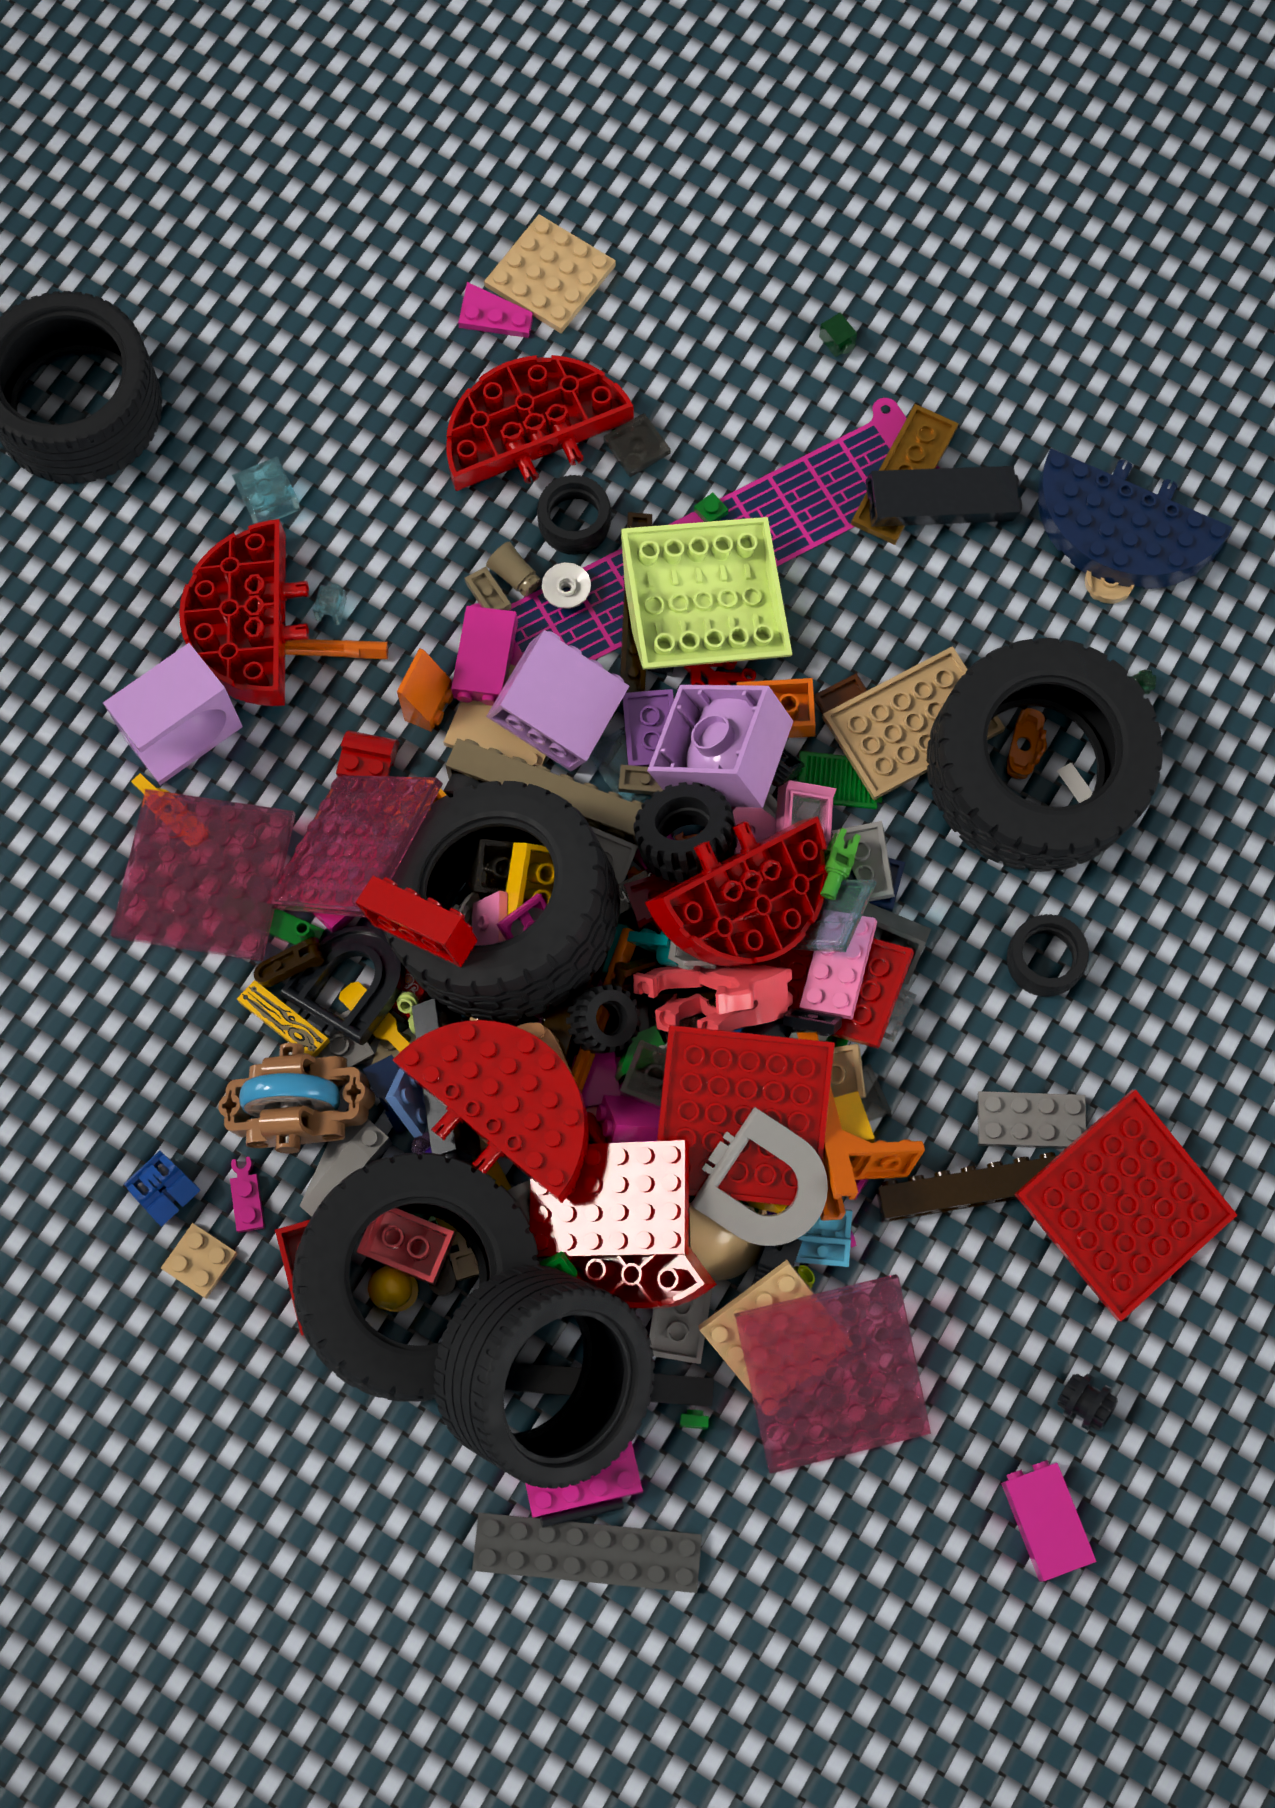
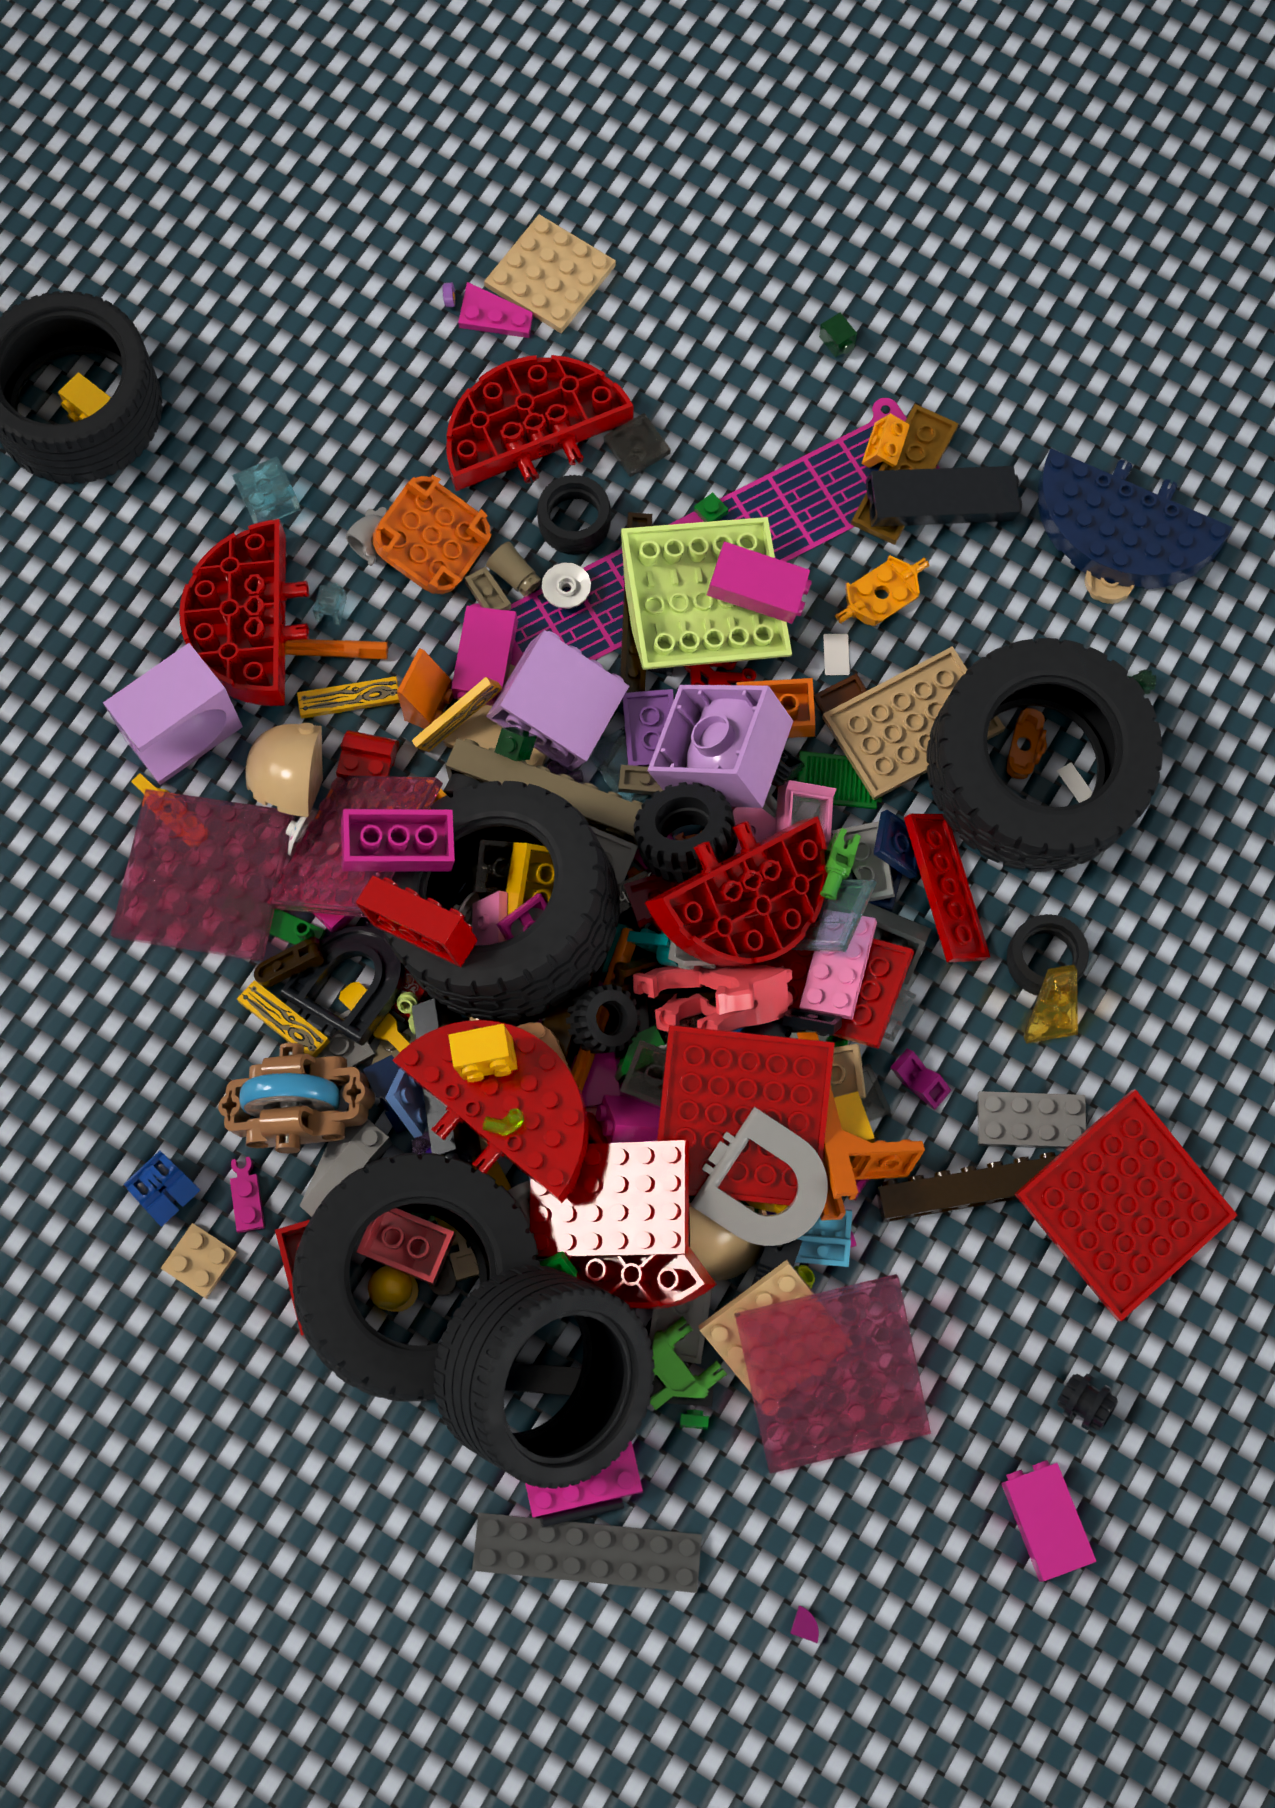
(81, 398): none -> yellow brick
(286, 767): none -> tan brick
(297, 830): none -> white dish
(348, 697): none -> yellow tile
(361, 534): none -> light grey piece
(397, 840): none -> dark pink brick
(431, 535): none -> orange tile
(449, 295): none -> medium lavender tile
(457, 714): none -> yellow tile
(483, 1052): none -> yellow brick
(505, 1126): none -> clear neon green arm
(515, 743): none -> dark green brick
(556, 768): none -> clear purple arm
(673, 1371): none -> bright green connector
(759, 583): none -> dark pink brick
(805, 1625): none -> magenta tile
(836, 654): none -> white sticker
(886, 441): none -> light orange bracket
(894, 844): none -> dark blue tile
(895, 578): none -> light orange plate
(920, 1080): none -> magenta slope
(947, 888): none -> red plate
(1056, 1006): none -> clear yellow wing

